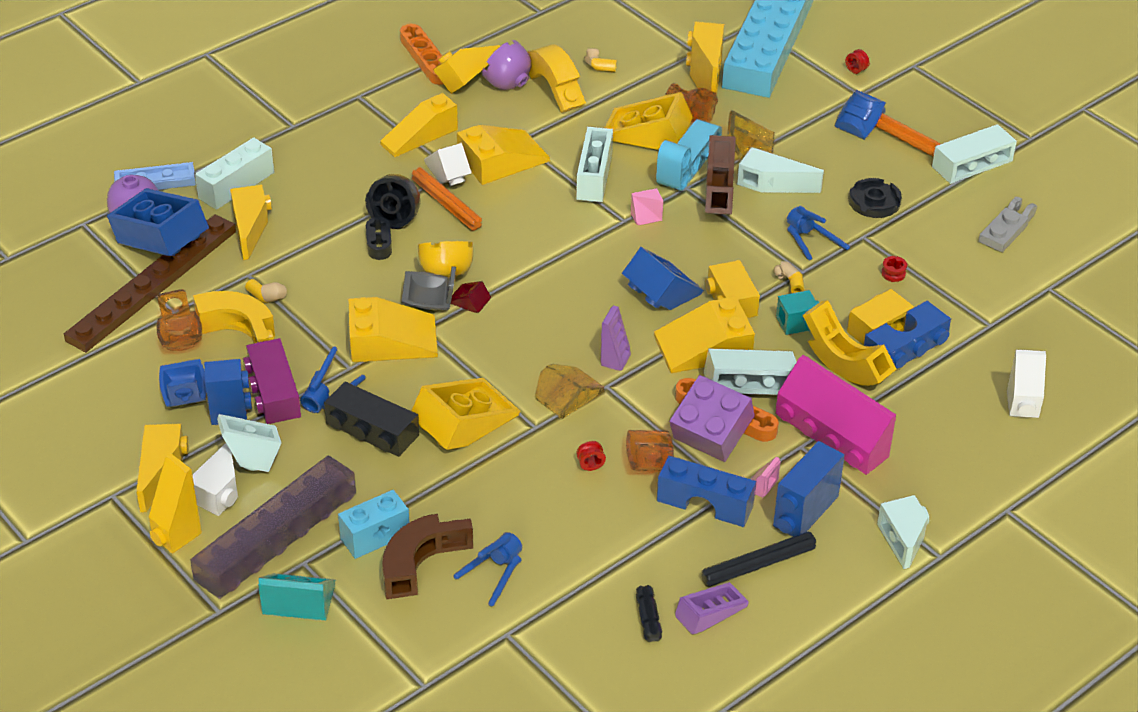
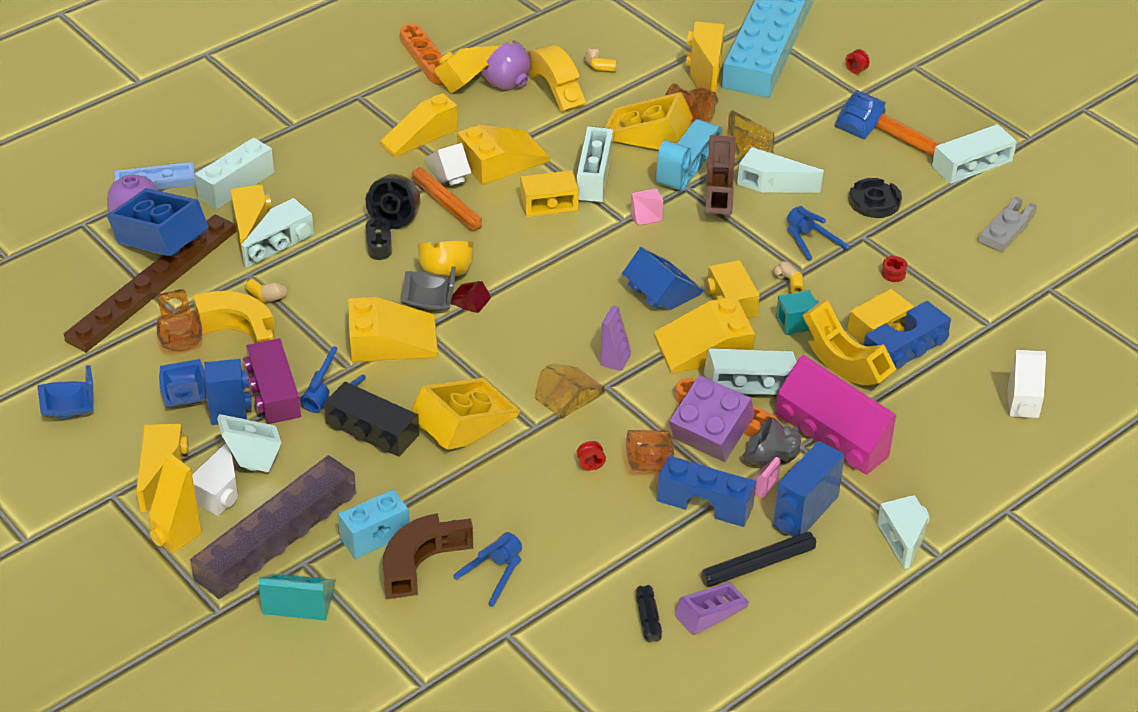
(67, 398): none -> blue piece
(277, 231): none -> light aqua slope
(549, 193): none -> yellow brick
(772, 442): none -> dark grey hair

